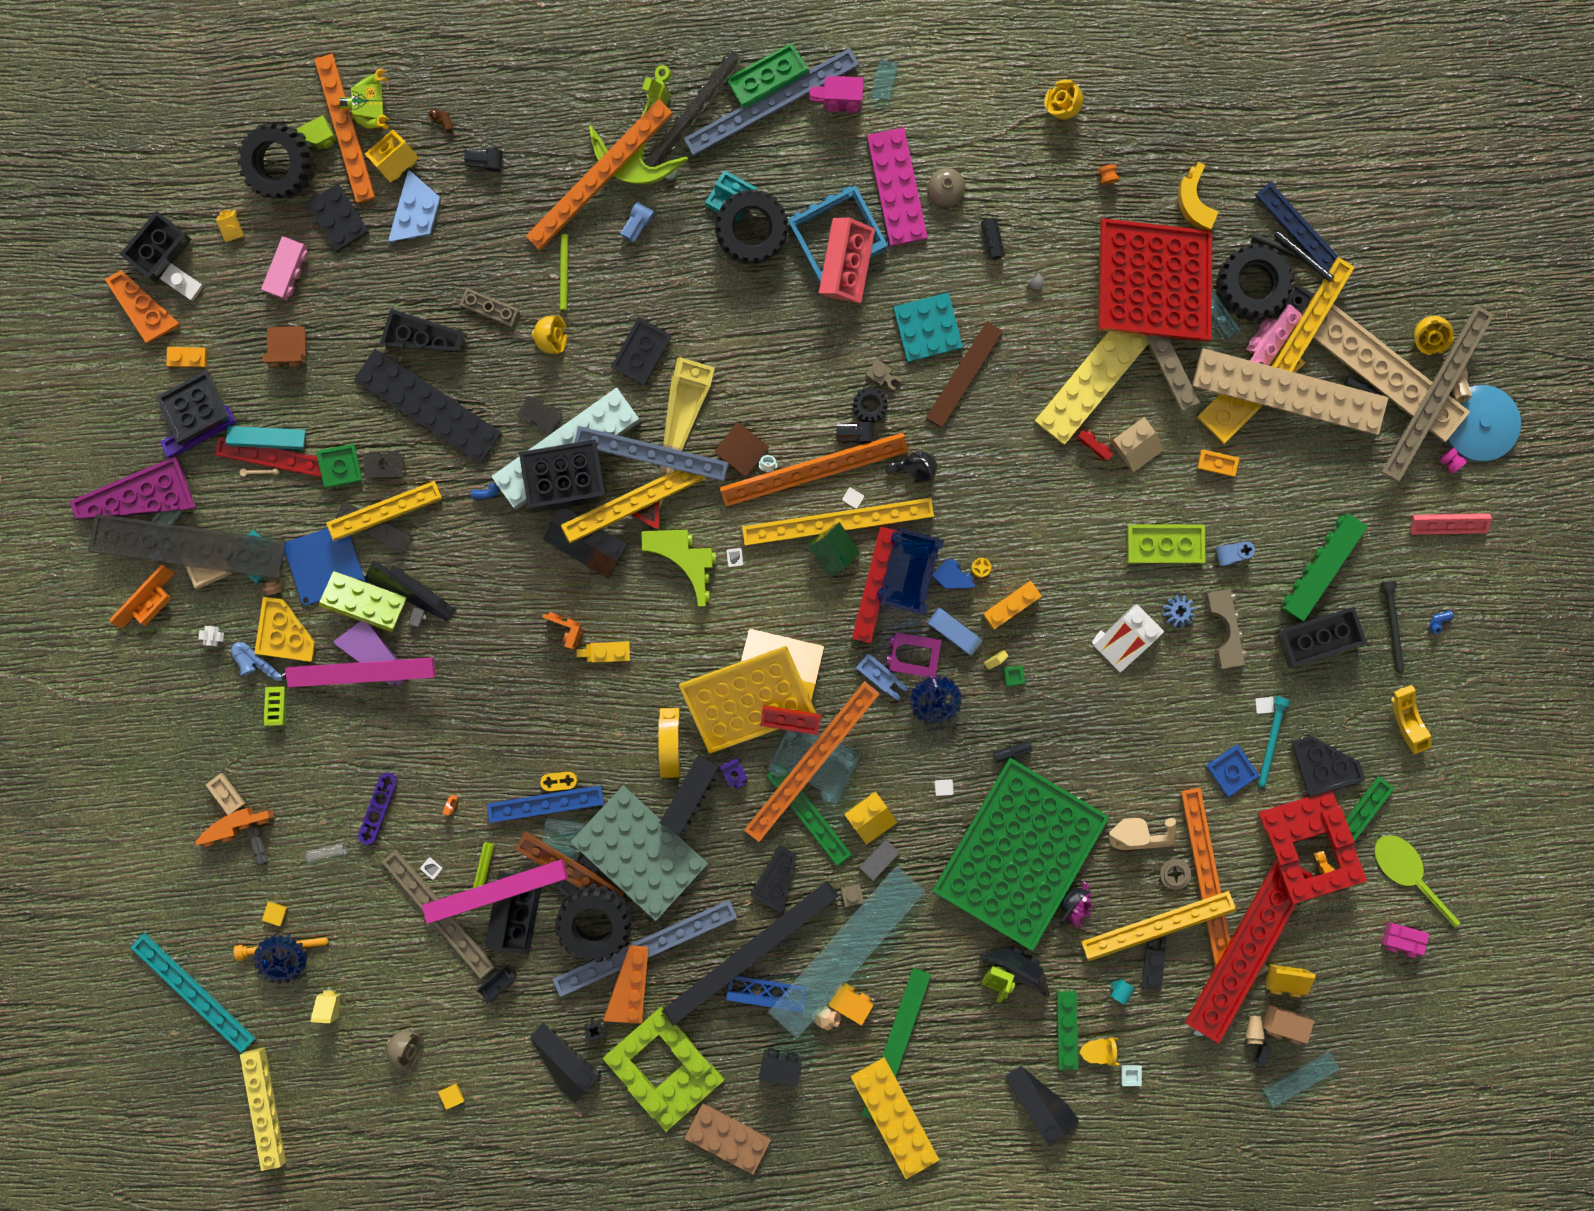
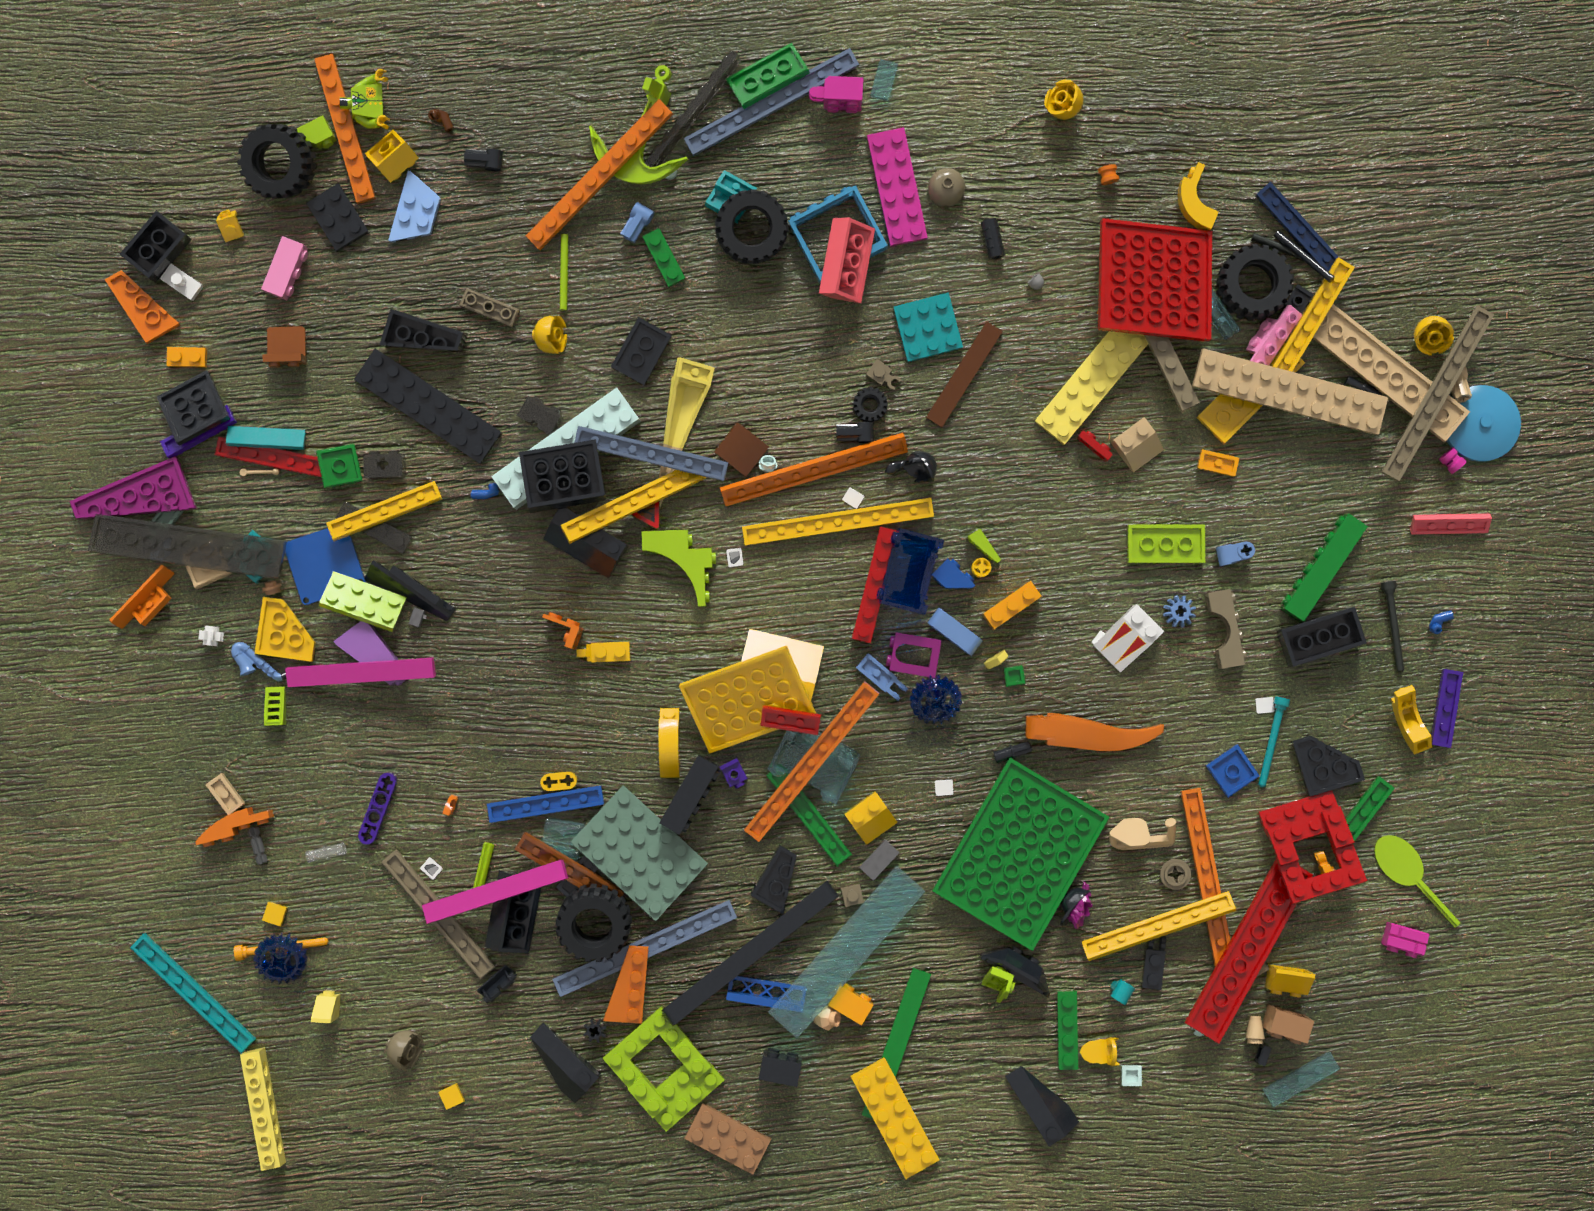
(664, 257): none -> green plate
(833, 549): dark green slope -> none
(980, 541): none -> lime slope
(1086, 734): none -> orange animal
(1446, 708): none -> dark purple plate

